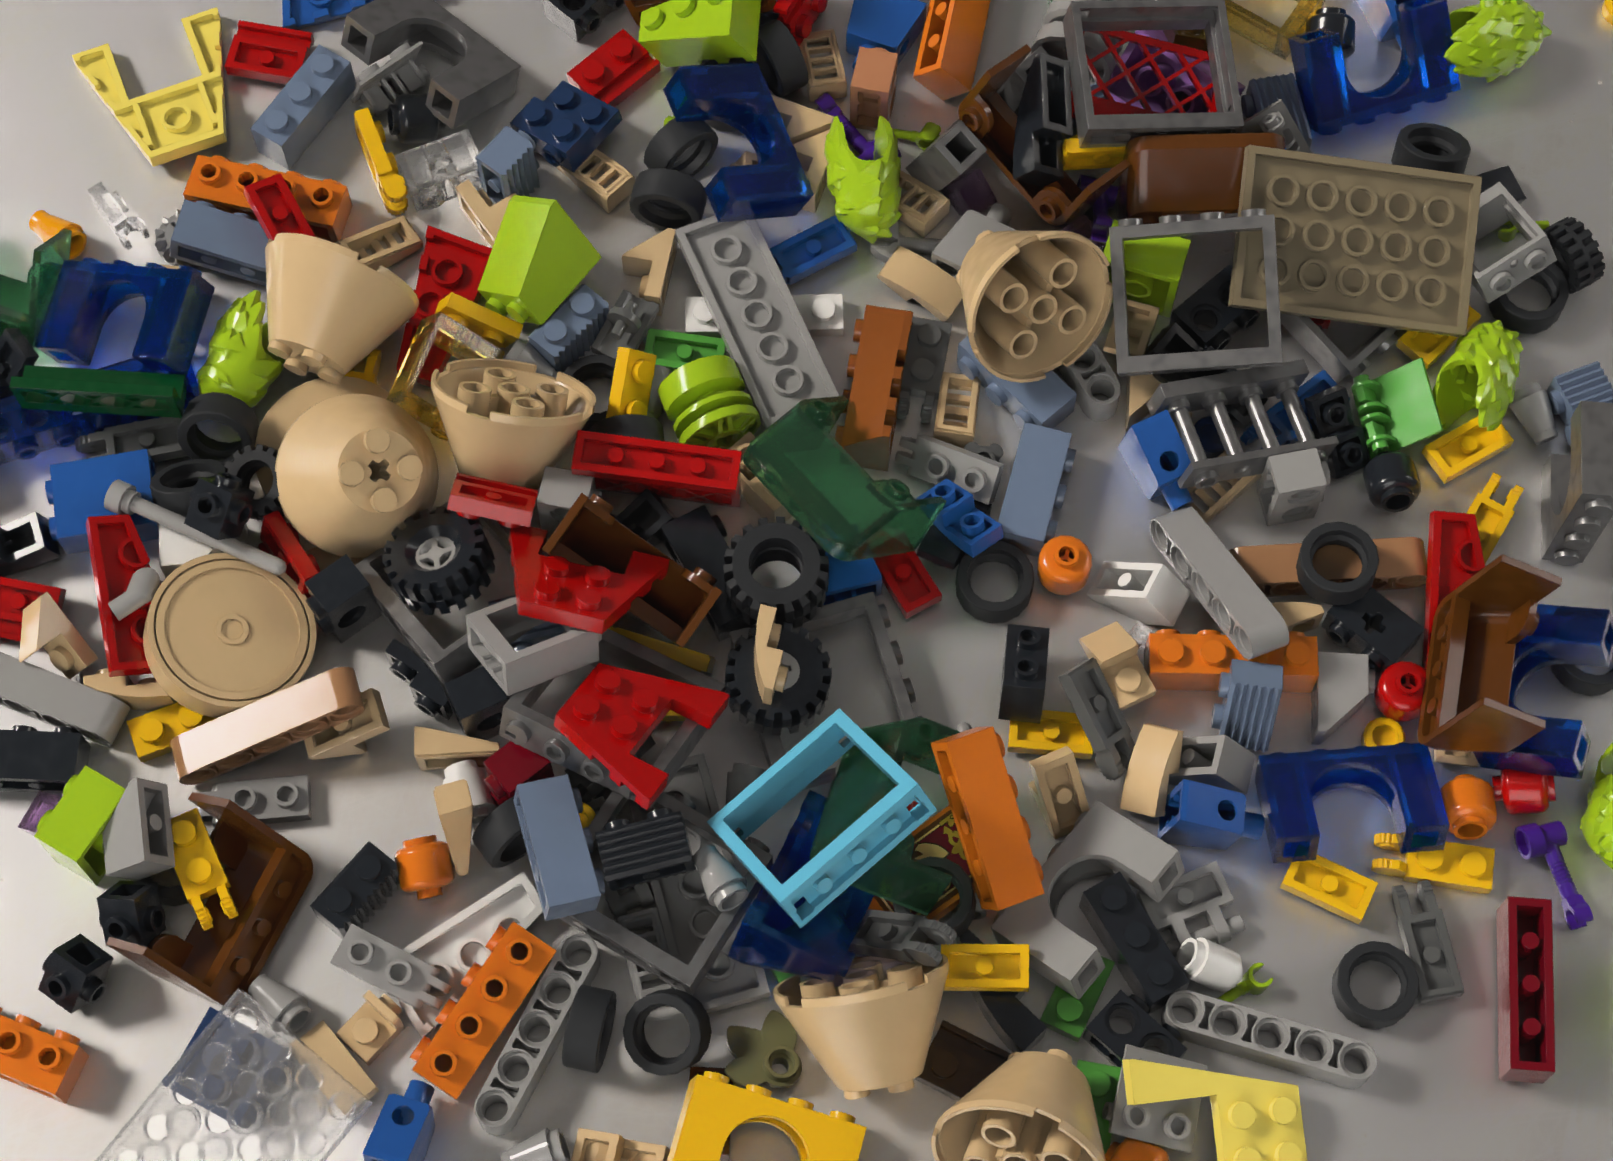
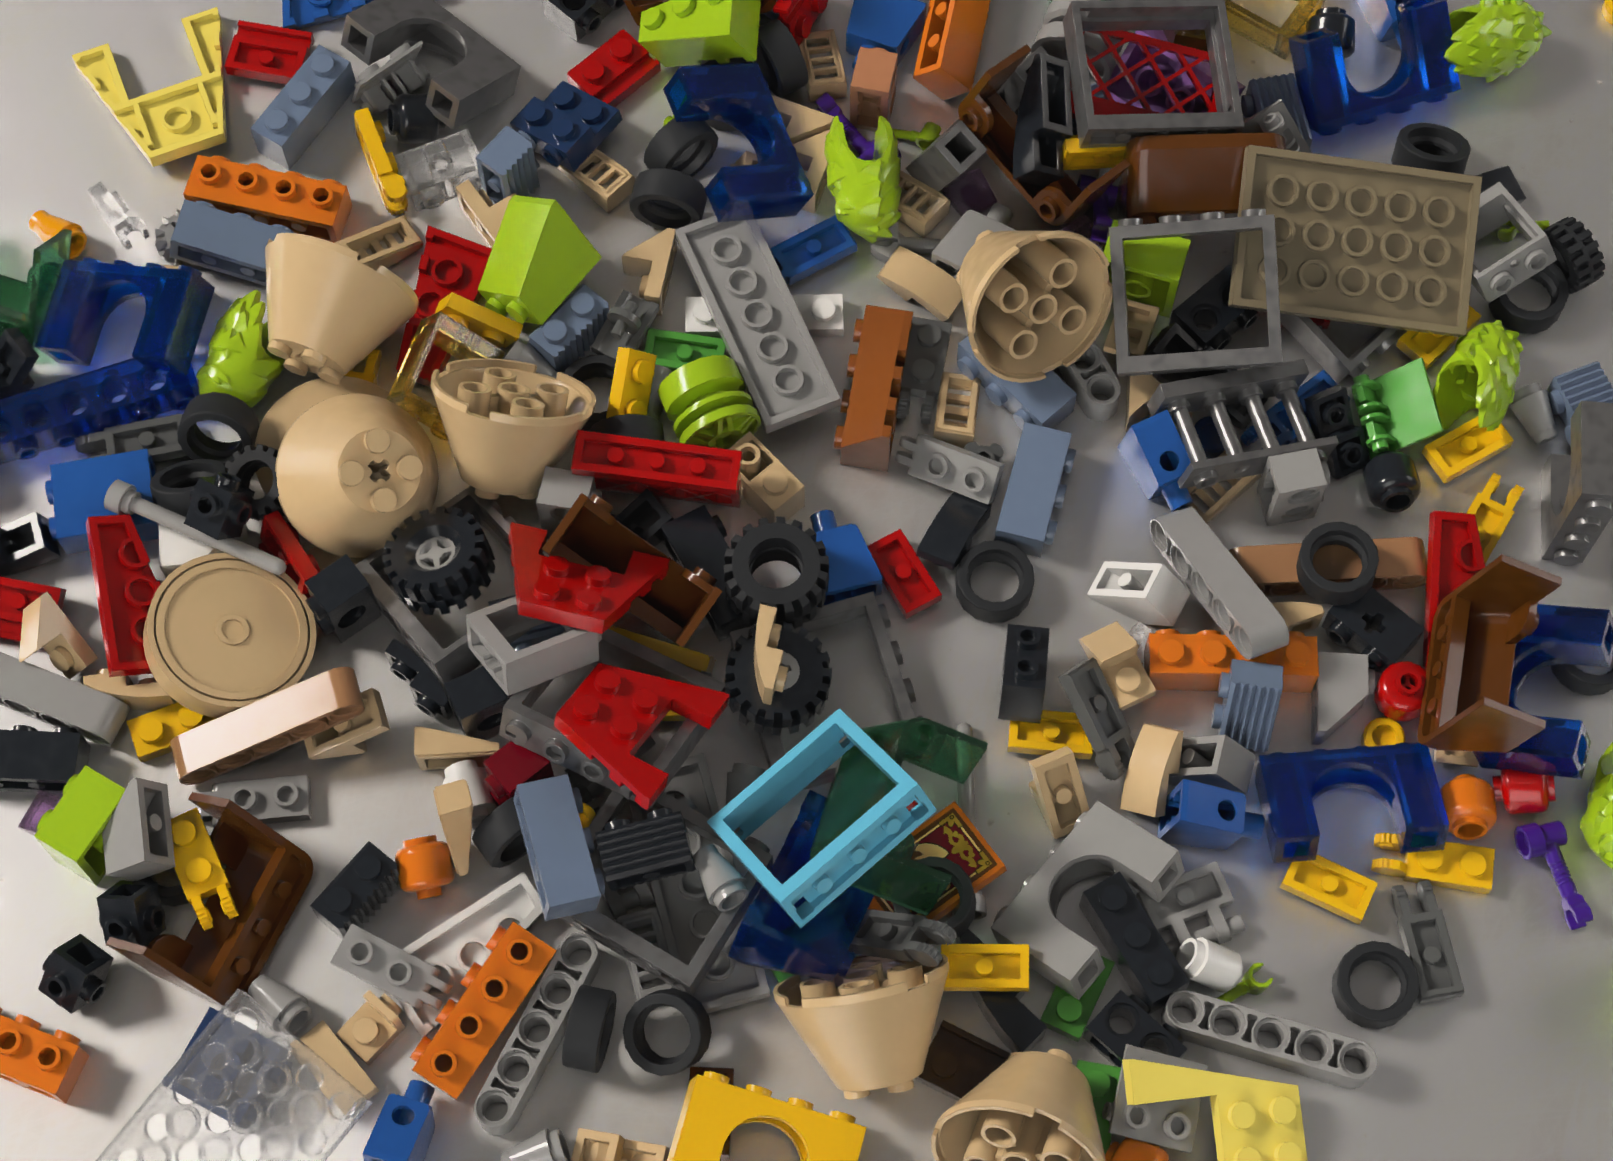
(100, 391): dark green fence -> none
(139, 592): light grey arm -> none
(276, 207): red plate -> none
(495, 500): red plate -> none
(759, 1050): olive plate -> none
(831, 491): clear green windscreen -> none
(963, 522): blue slope -> none
(988, 818): orange brick -> none
(1064, 565): orange head -> none
(1525, 990): dark red brick -> none

